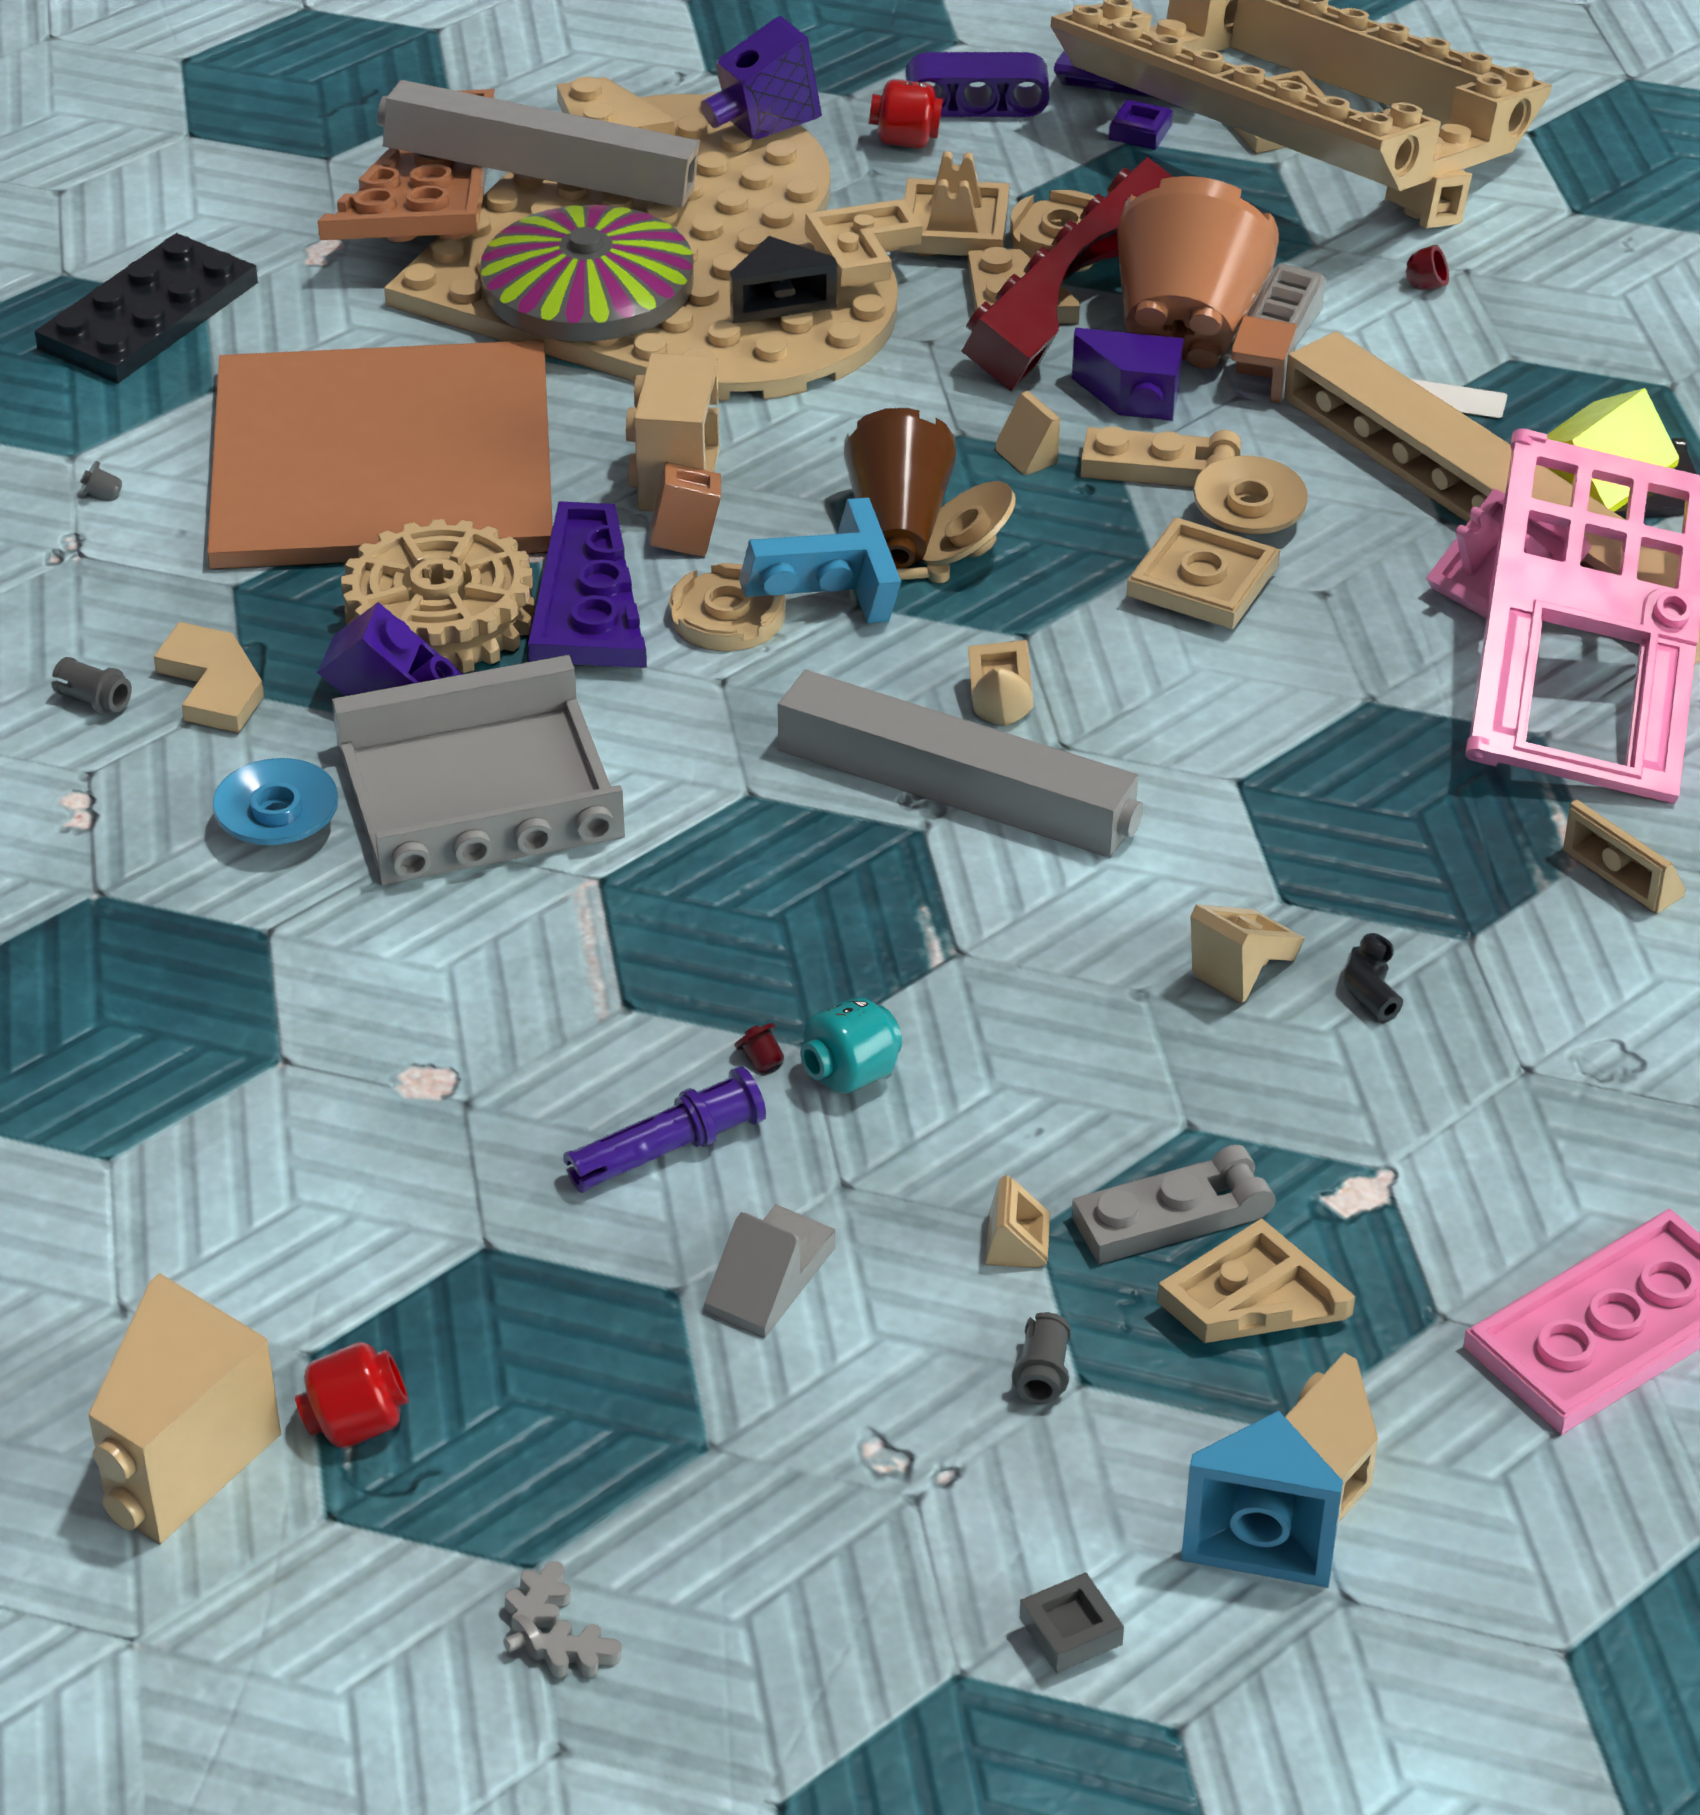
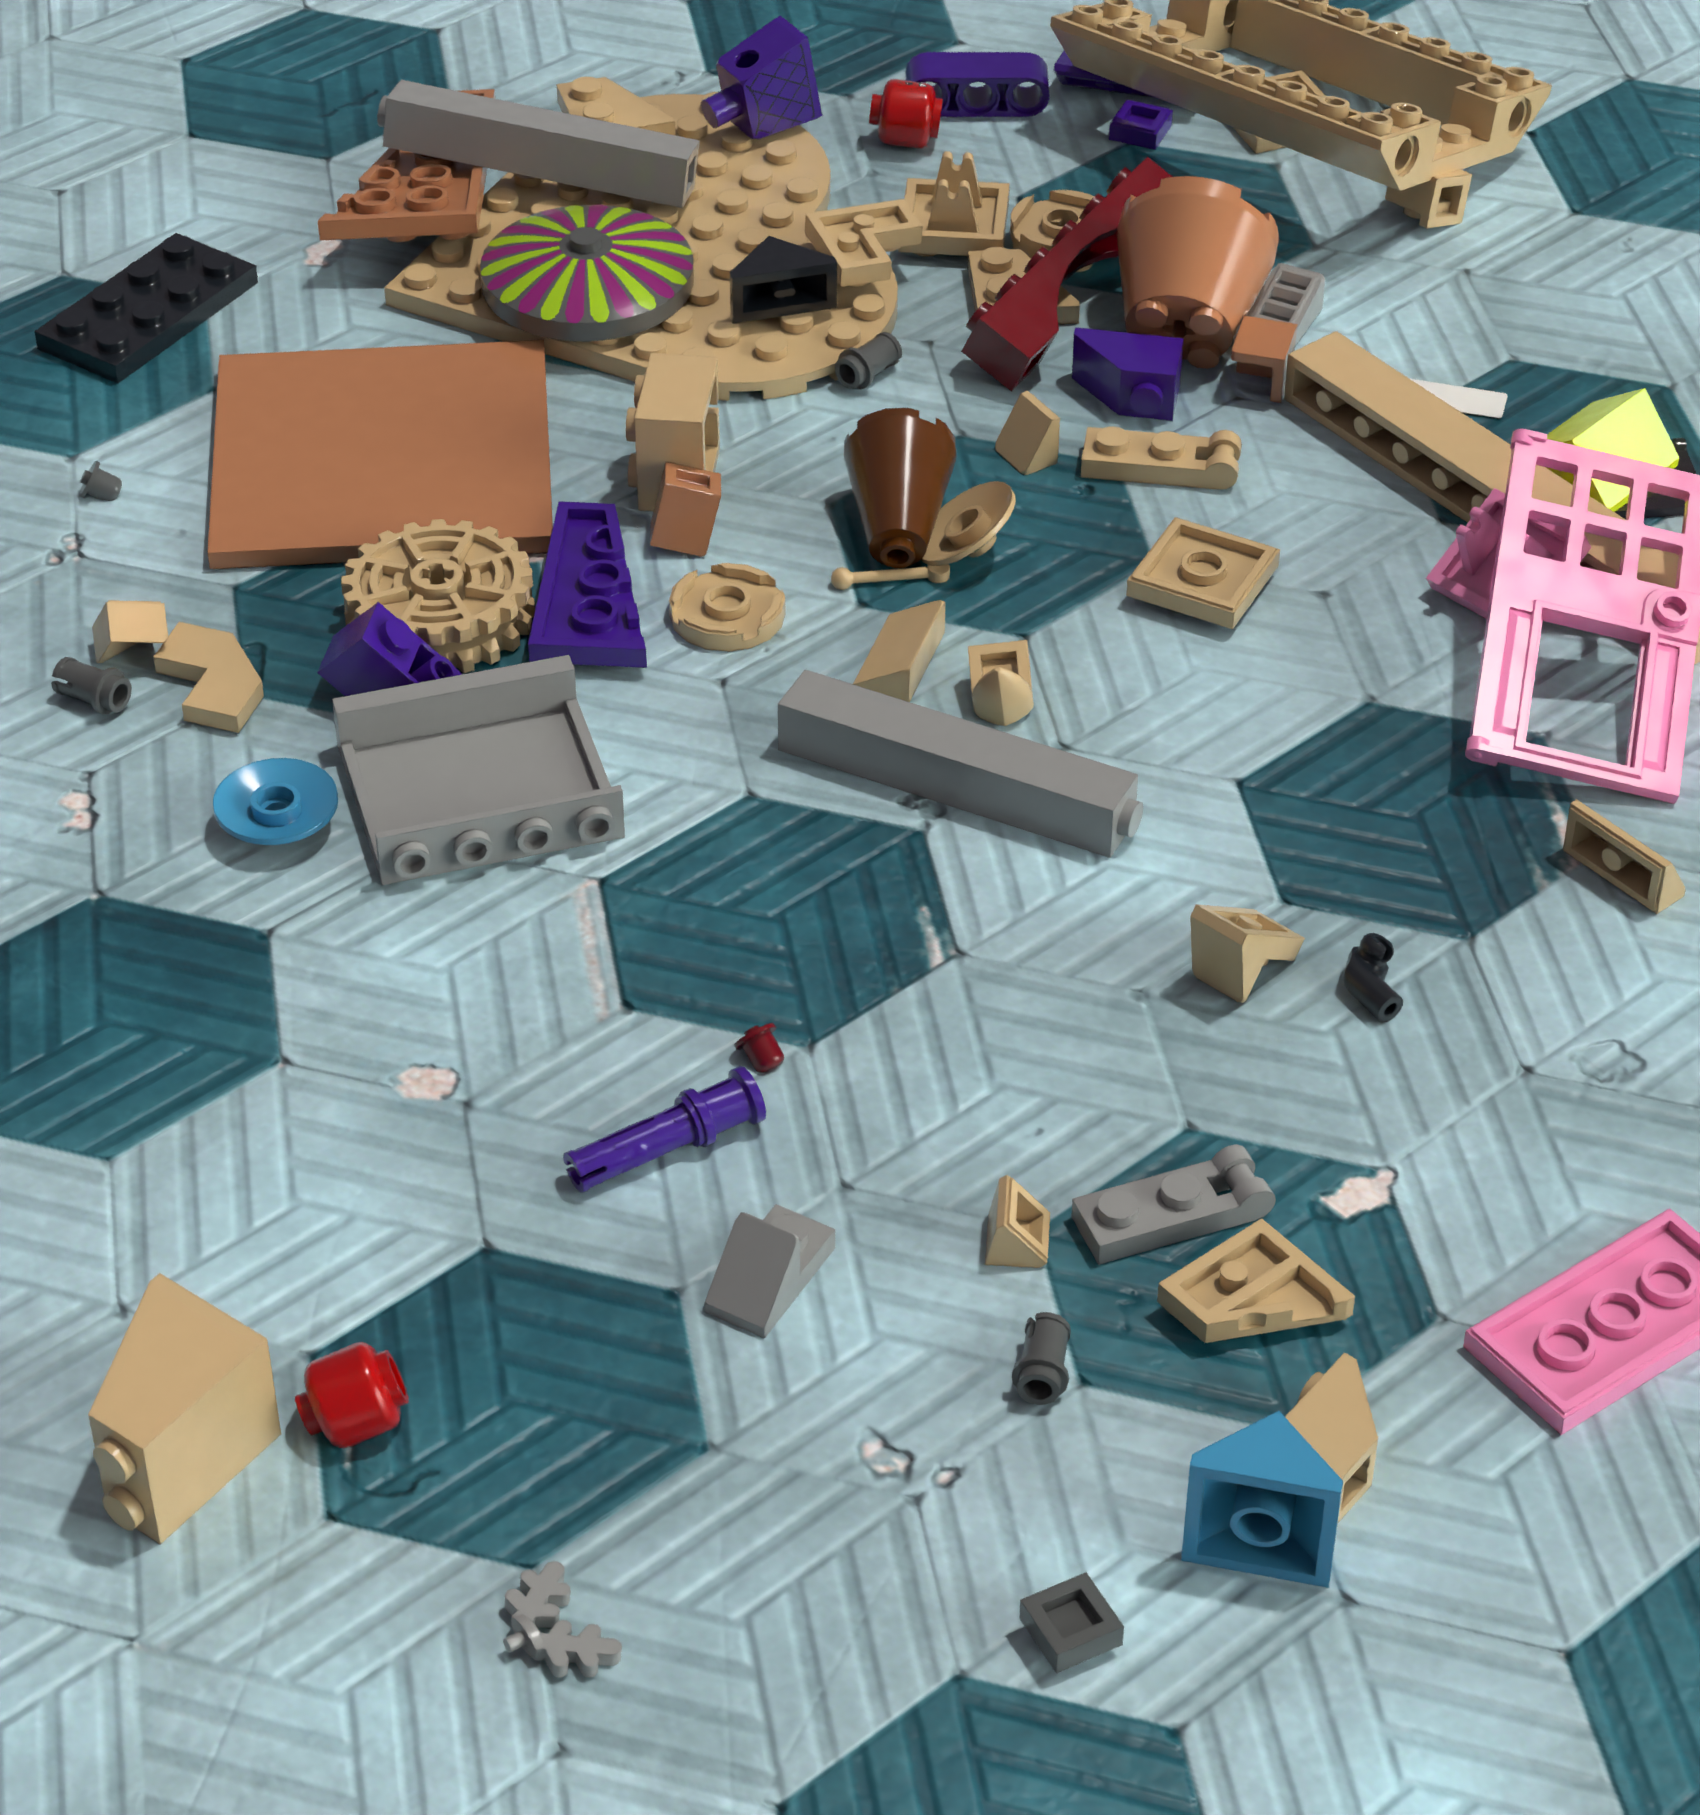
(126, 624): none -> tan slope
(830, 562): dark azure bracket -> none
(851, 1045): teal head -> none
(859, 365): none -> dark grey pin
(903, 650): none -> tan slope
(1250, 494): tan dish -> none
(1428, 269): dark red hinge -> none

